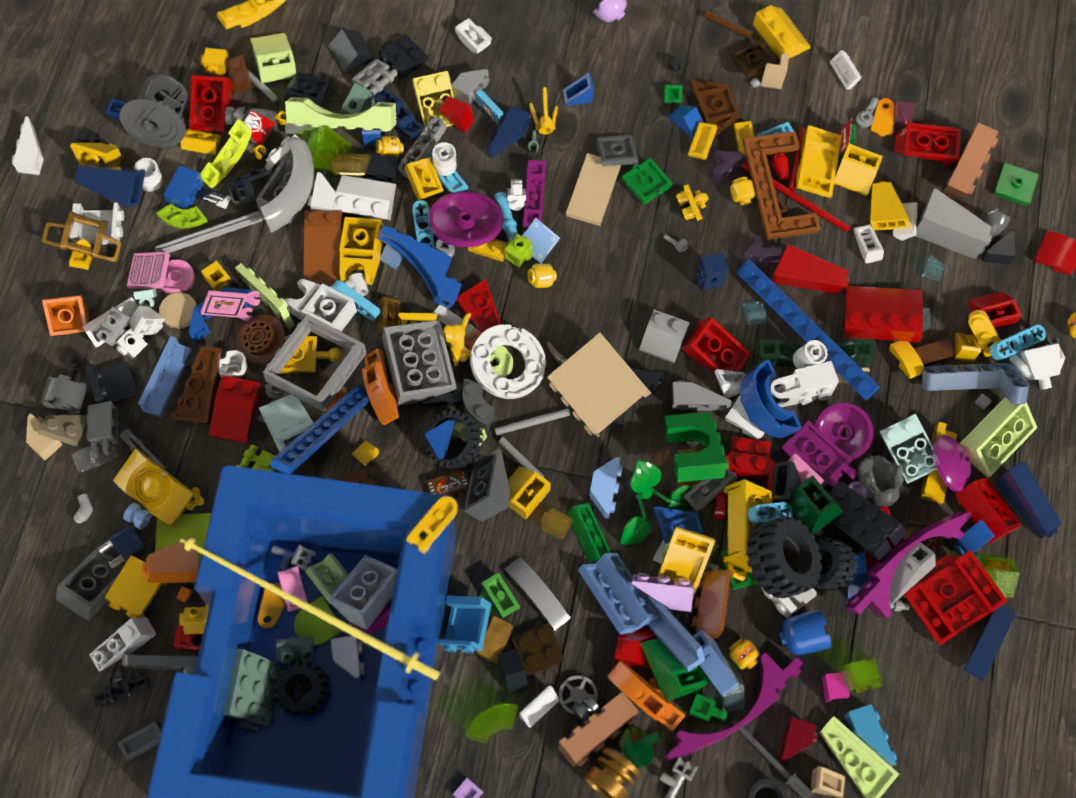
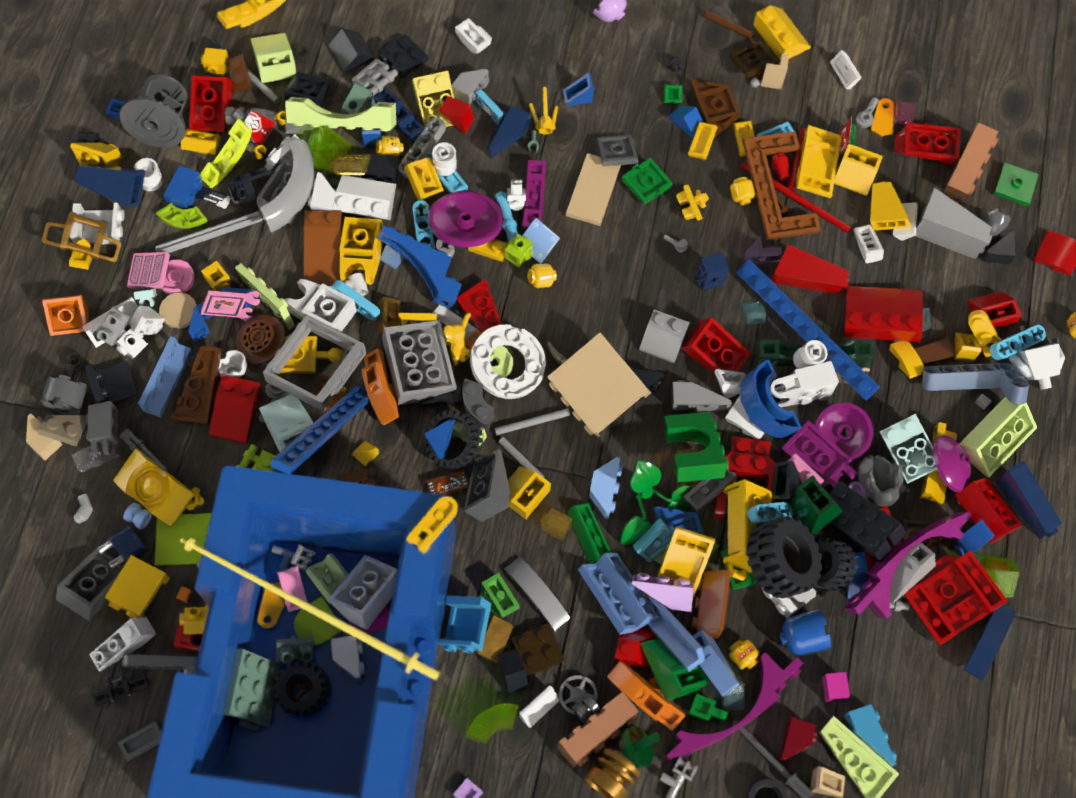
(28, 153): white slope -> none
(172, 565): orange slope -> none
(654, 540): none -> medium azure slope
(727, 162): clear purple slope -> none
(862, 674): clear neon green brick -> none
(933, 269): clear light blue slope -> none

